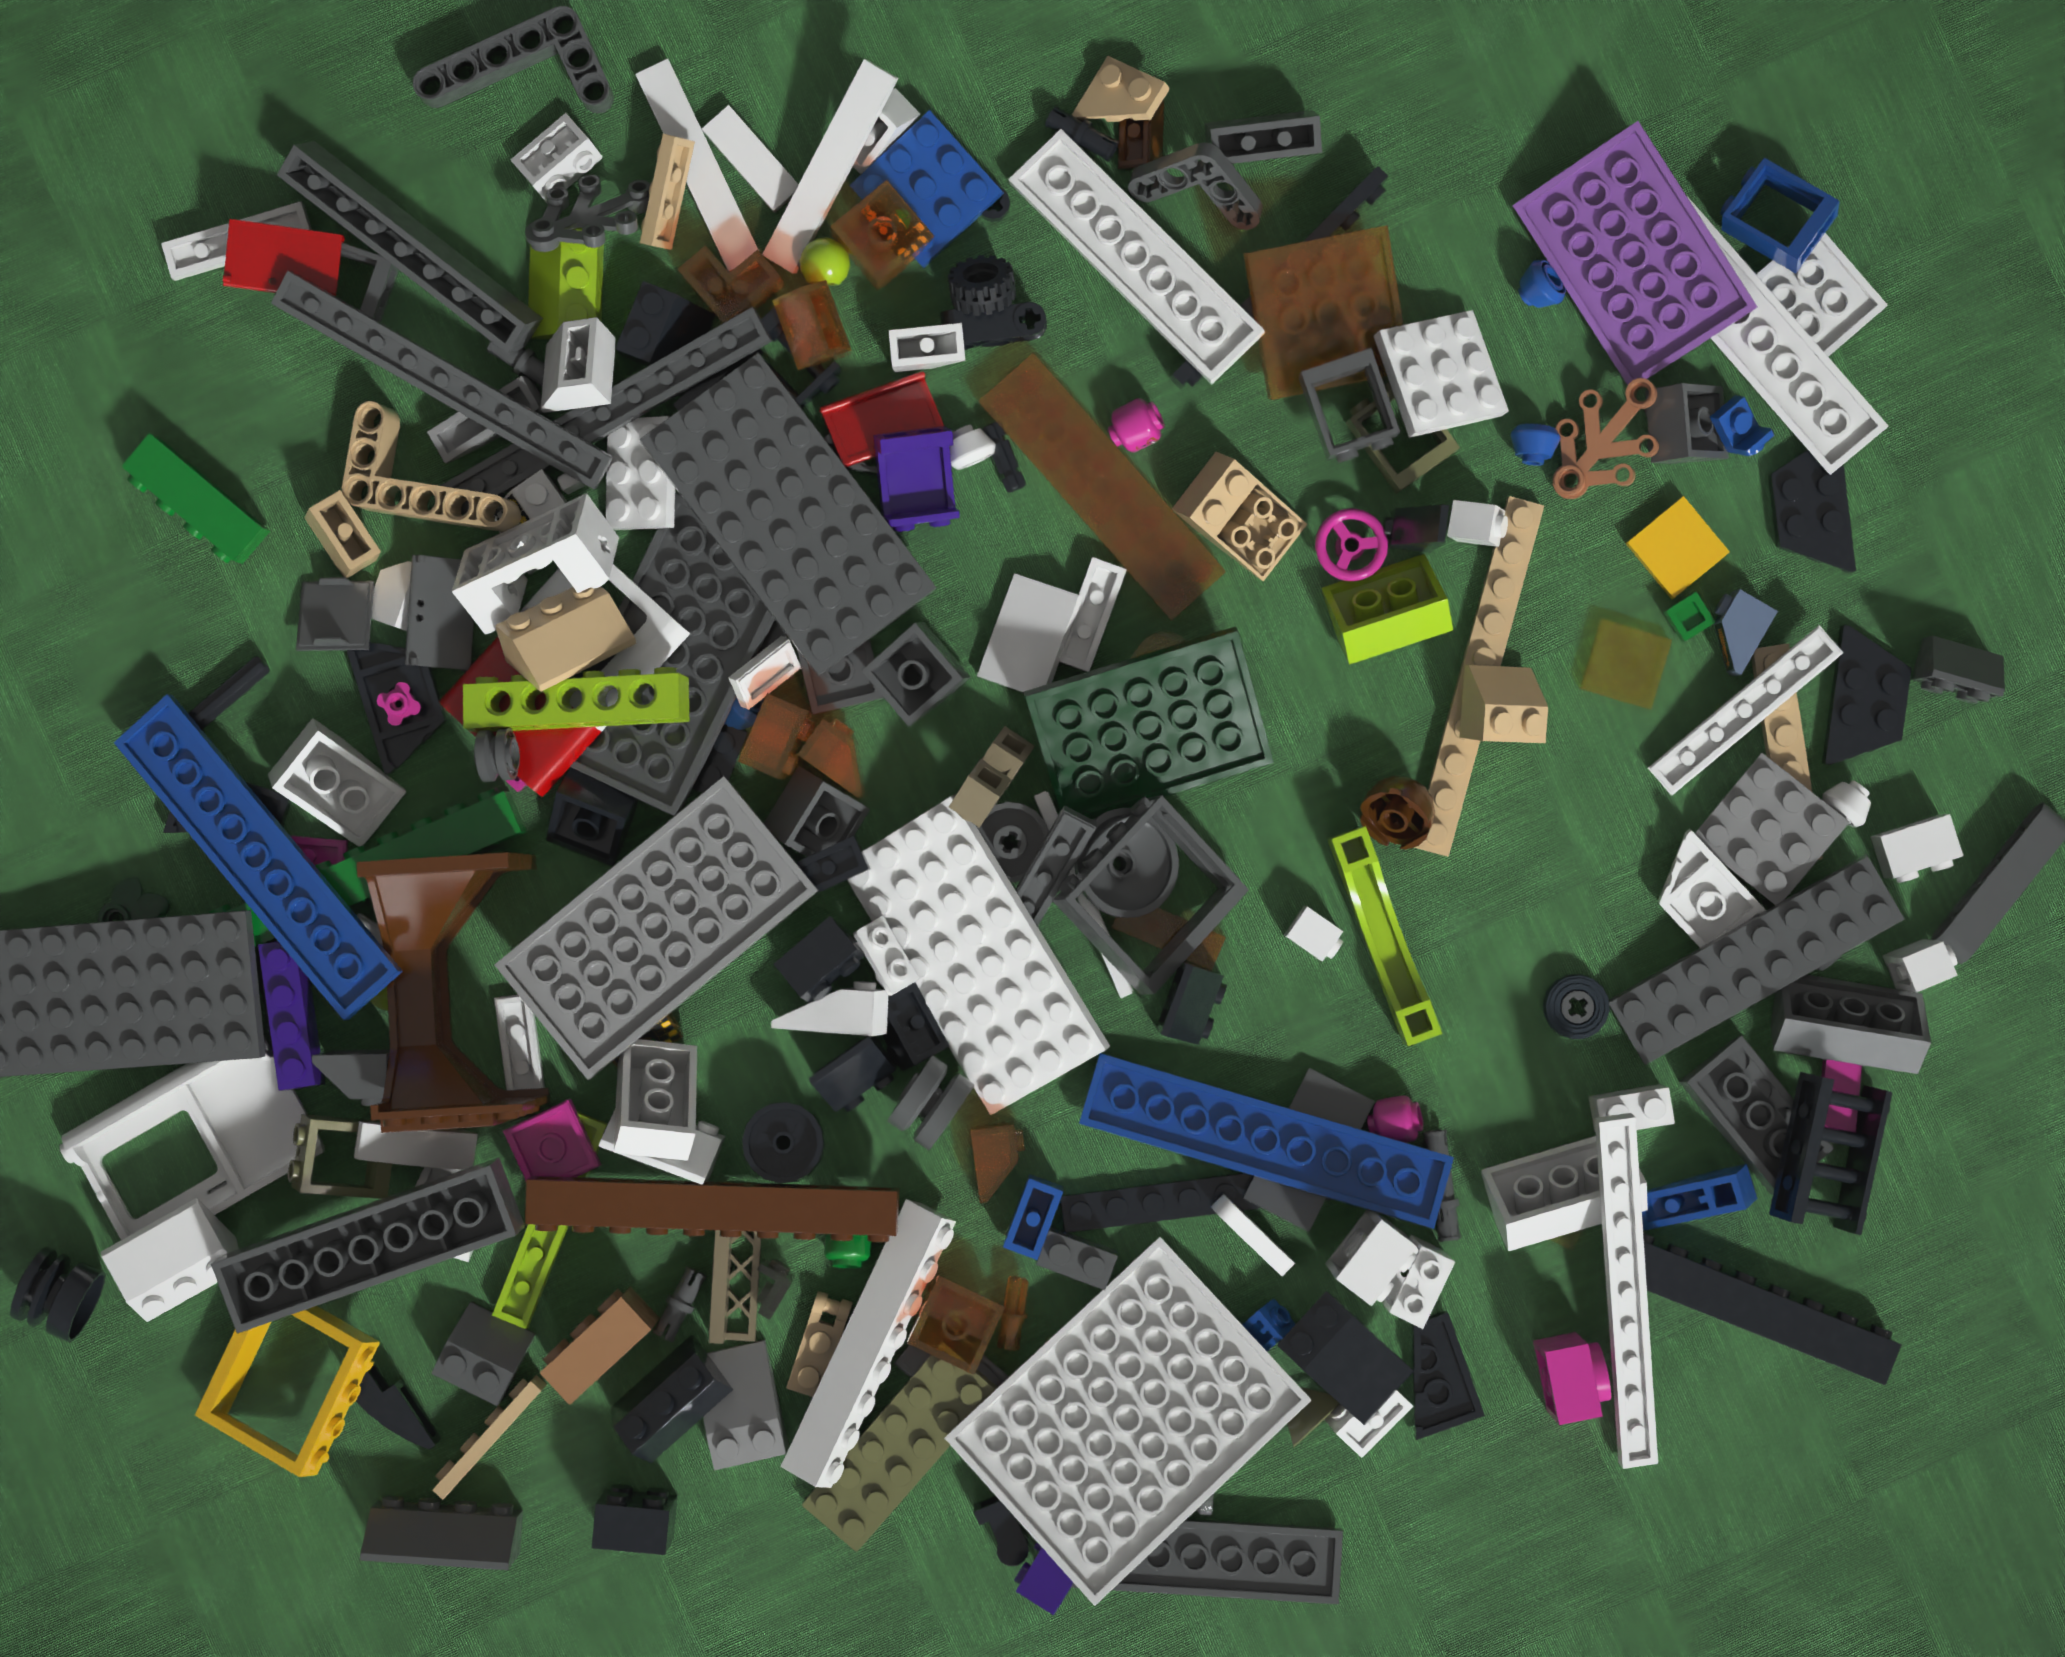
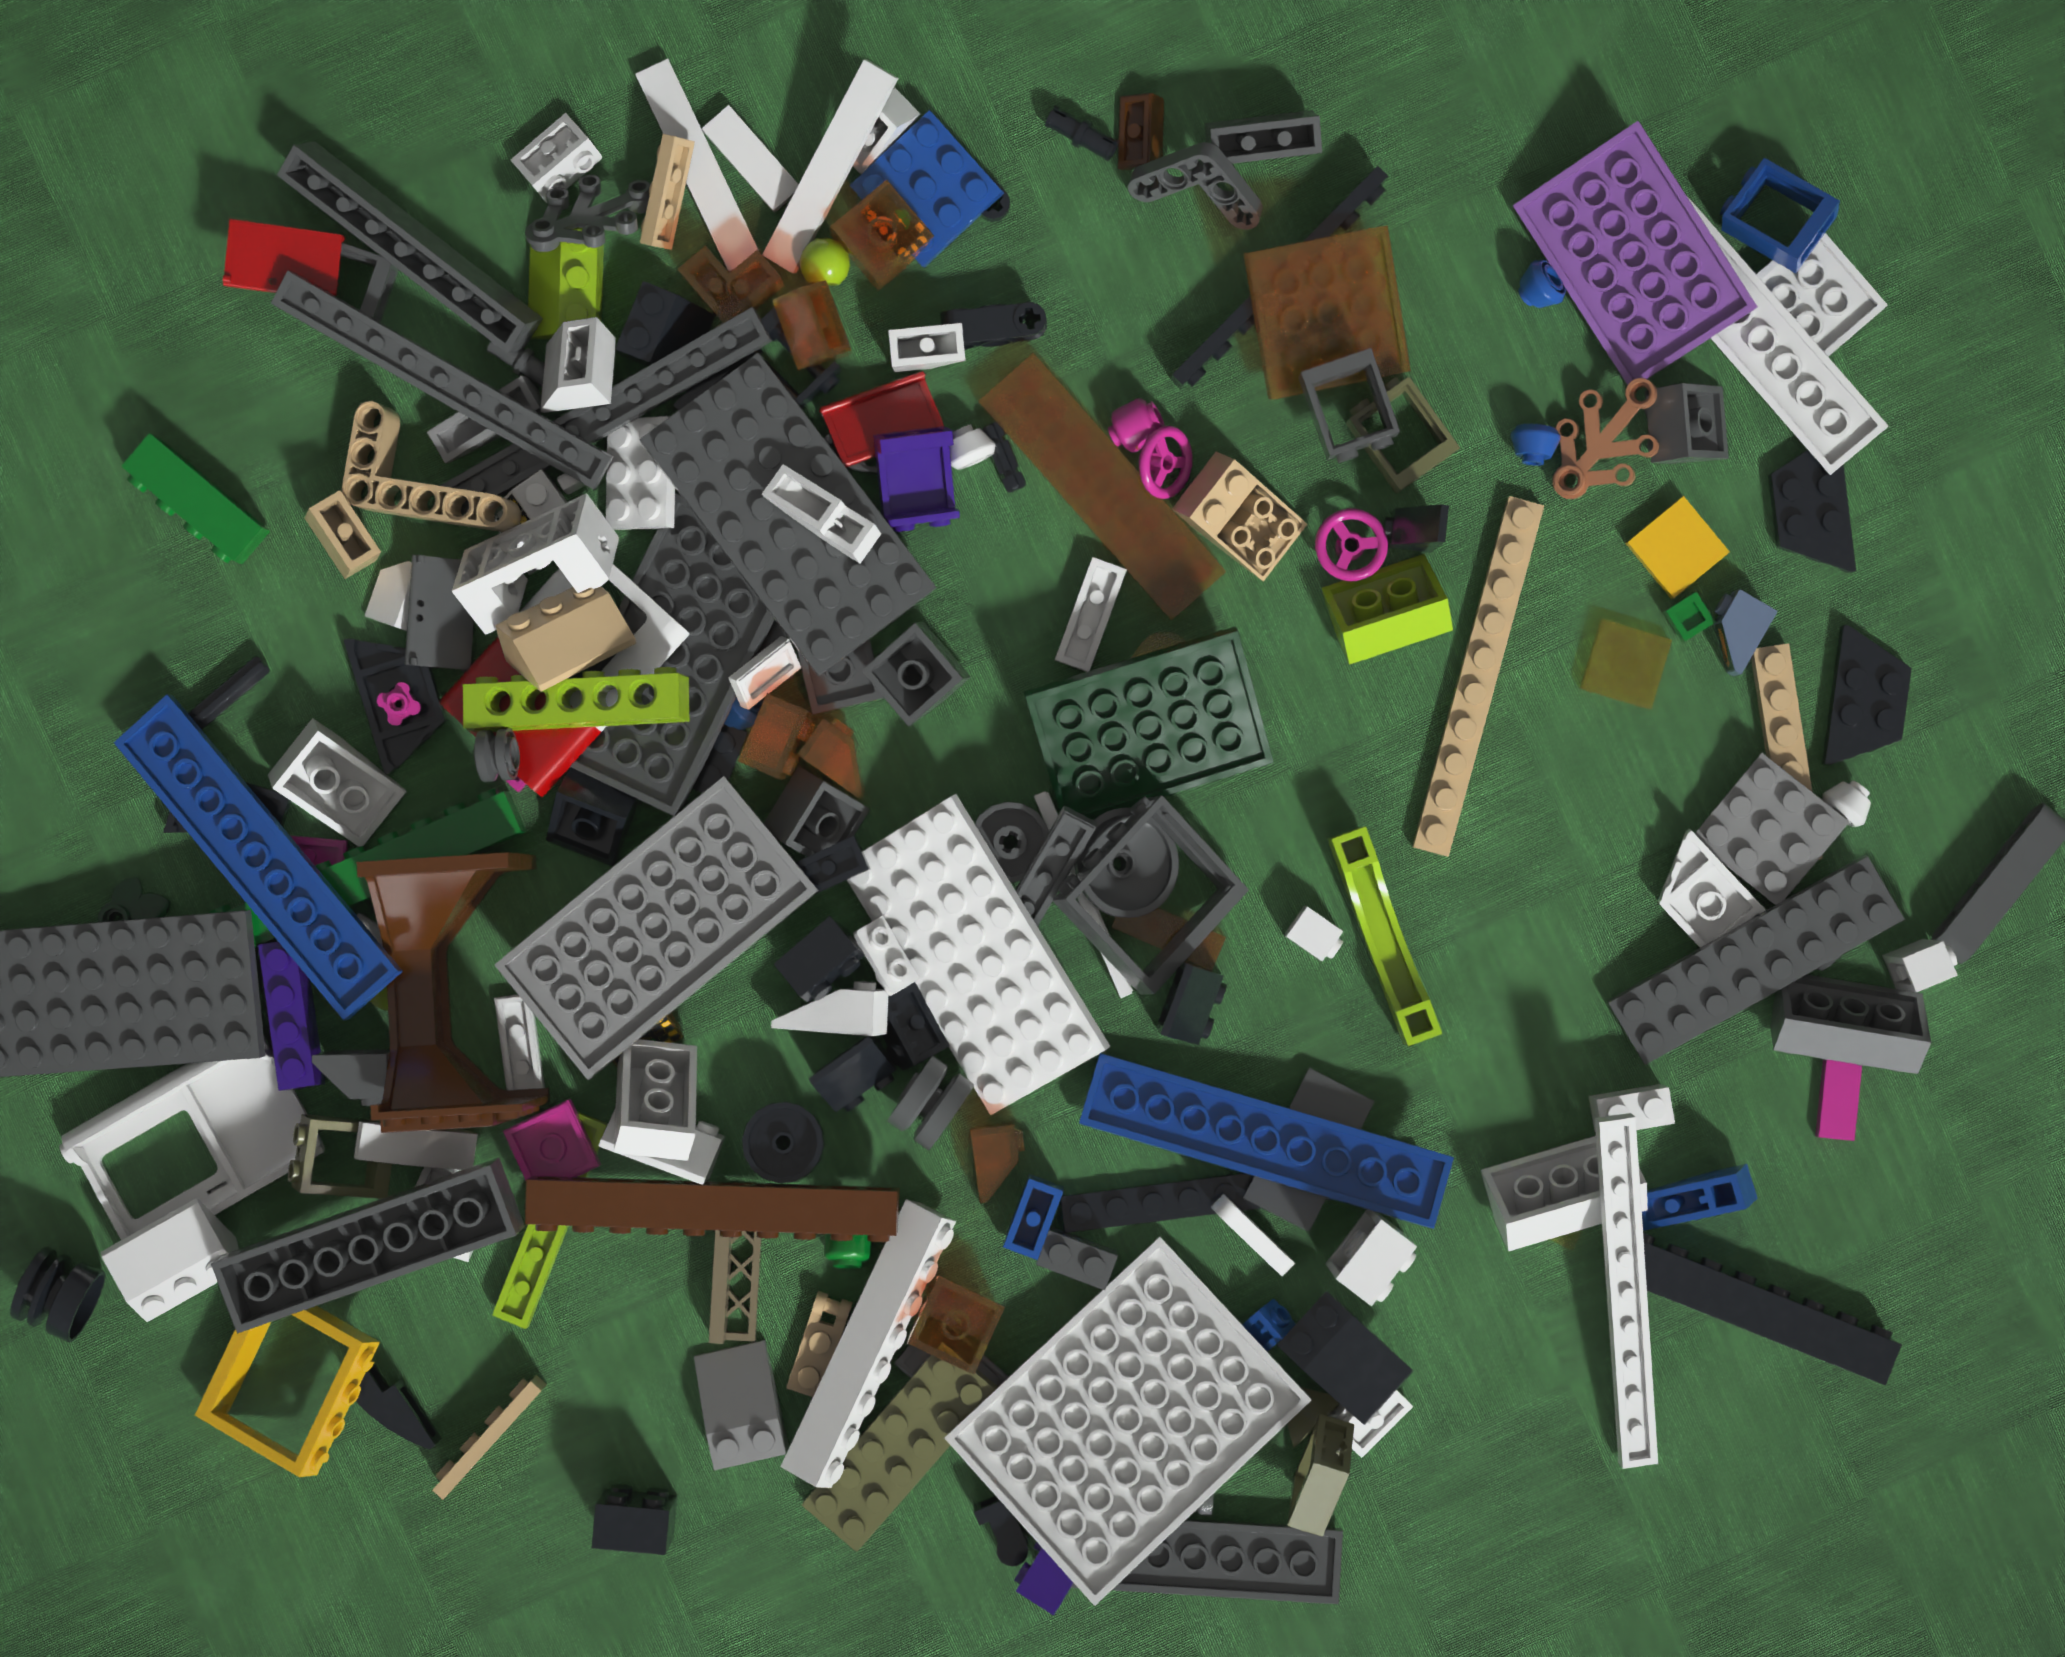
(207, 248): white plate -> none
(335, 615): dark grey piece -> none
(442, 1533): dark grey slope -> none
(483, 1354): dark grey slope -> none
(518, 59): dark grey beam -> none
(598, 1343): medium nougat brick -> none
(669, 1400): black slope -> none
(679, 1304): dark grey pin -> none
(773, 1293): clear smoke bracket -> none
(822, 513): none -> white slope
(982, 285): black tyre -> none
(991, 777): dark tan arch -> none
(1013, 1313): clear orange axle -> none
(1029, 634): white tile -> none
(1121, 94): tan wing -> none
(1136, 256): white plate -> none
(1158, 461): none -> dark pink piece
(1321, 1475): none -> olive window
(1396, 1119): dark pink head -> none
(1398, 812): reddish brown cylinder -> none
(1417, 1293): white window -> none
(1440, 373): white plate -> none
(1441, 1379): black wing -> none
(1447, 1217): dark grey pin -> none
(1477, 523): white brick -> none
(1502, 705): tan slope -> none
(1557, 1005): black bush -> none
(1572, 1377): dark pink piece -> none
(1739, 428): blue bracket -> none
(1745, 710): white tile -> none
(1745, 1107): dark grey slope -> none
(1802, 1147): black fence -> none
(1917, 847): white brick -> none
(1959, 669): dark grey slope -> none

